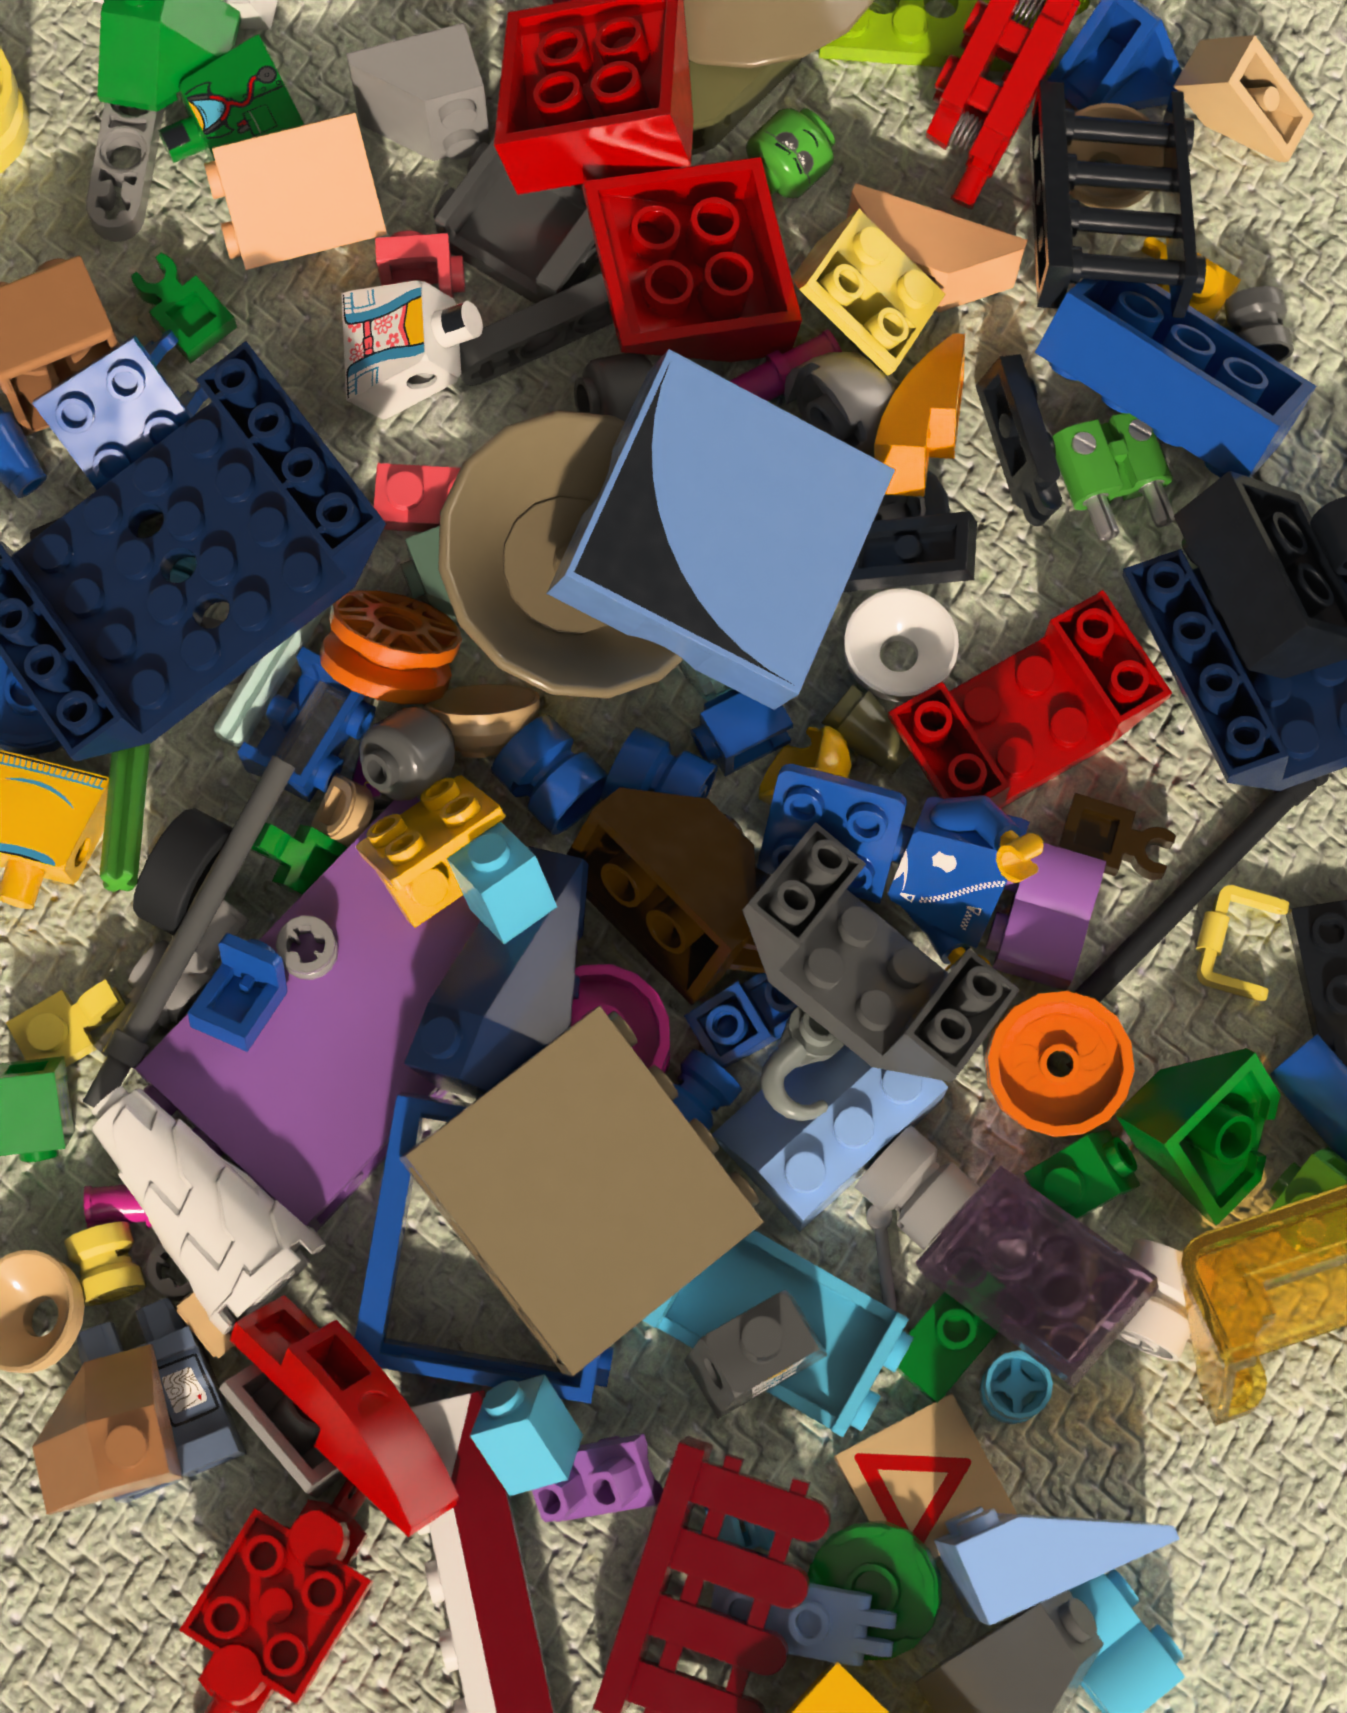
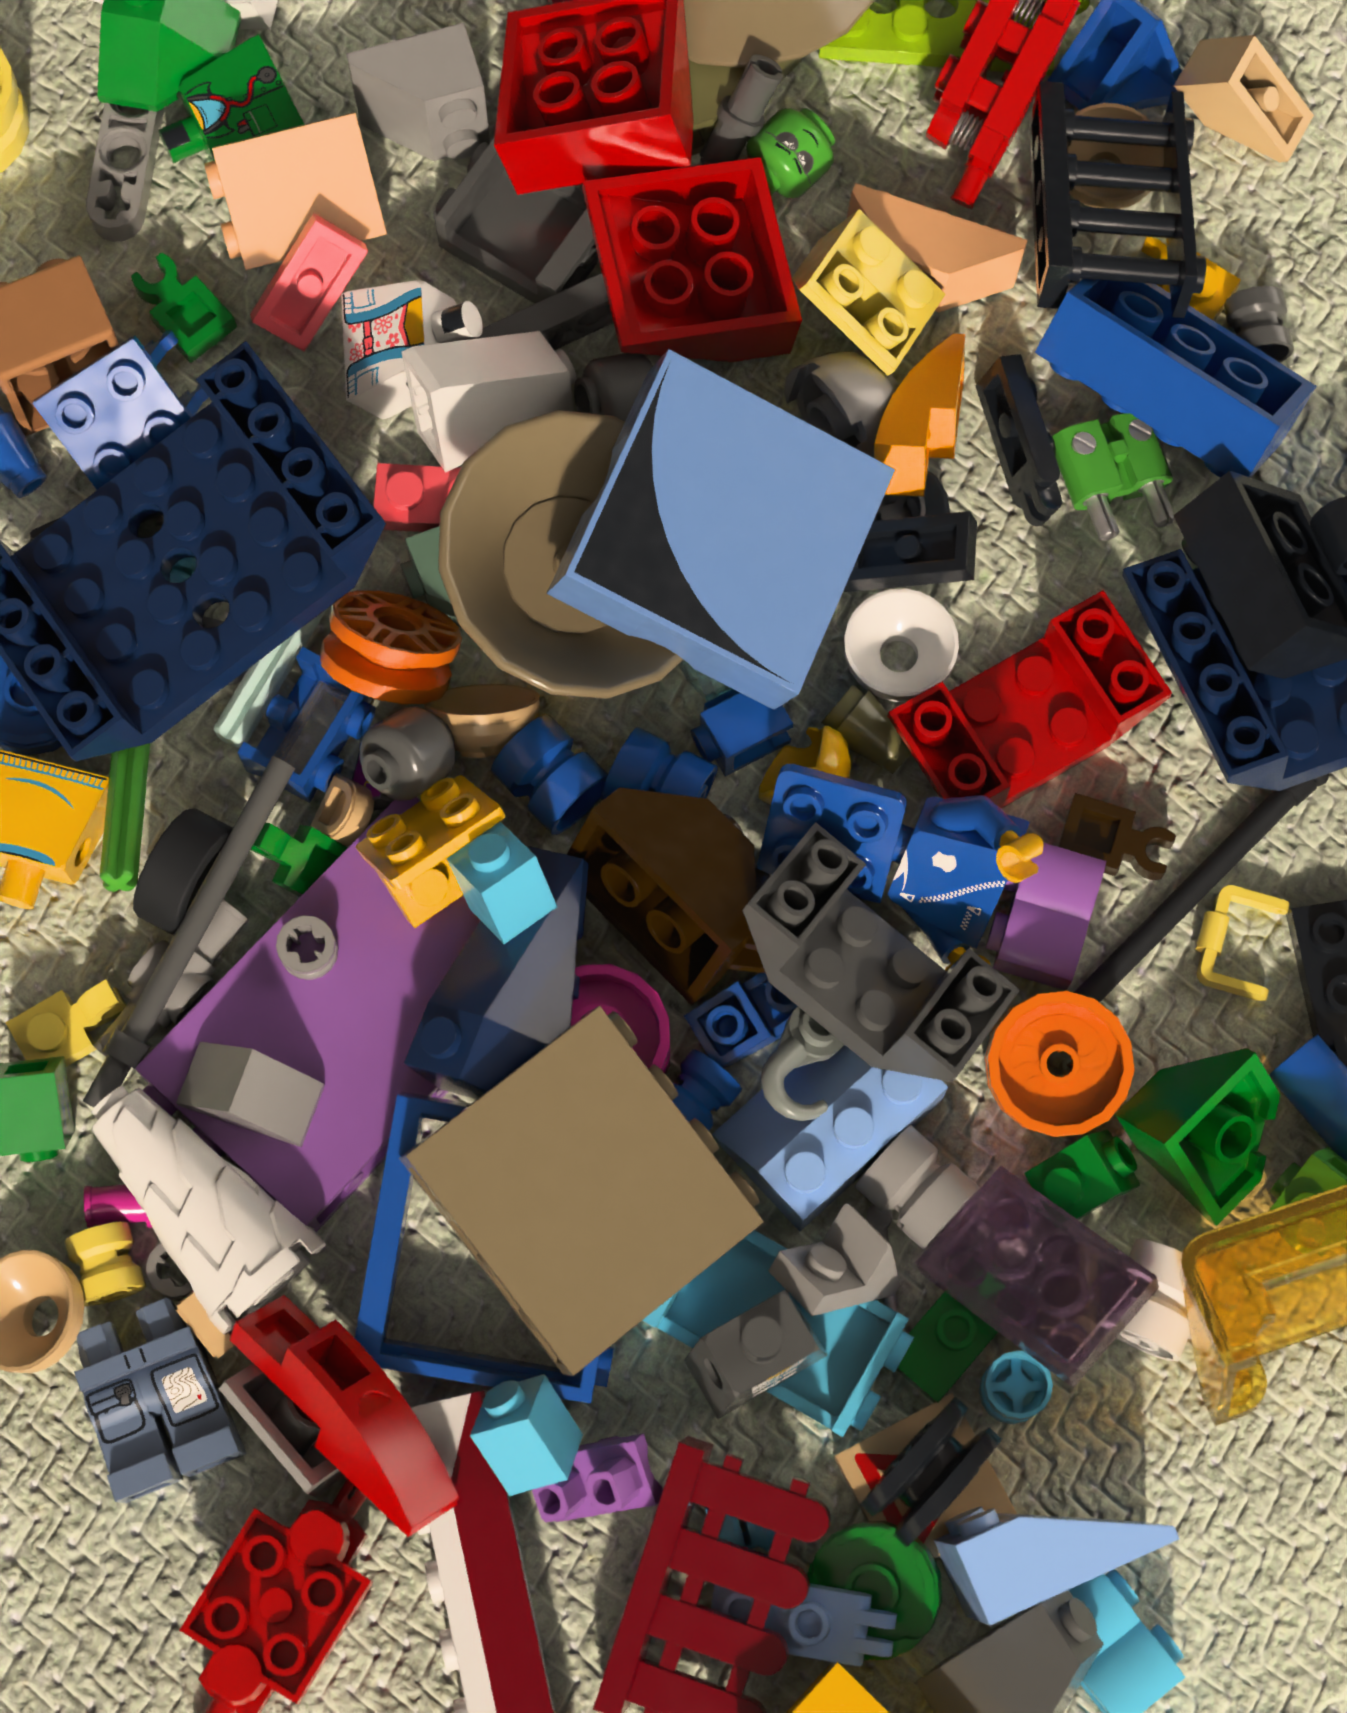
(107, 1434): medium nougat slope -> none
(240, 992): blue bracket -> none
(251, 1092): none -> light grey slope
(308, 282): none -> coral plate
(422, 258): coral bracket -> none
(480, 385): none -> white slope
(743, 111): none -> dark grey pin
(769, 378): dark pink pin -> none
(842, 1270): none -> light grey slope
(931, 1472): none -> black wheel

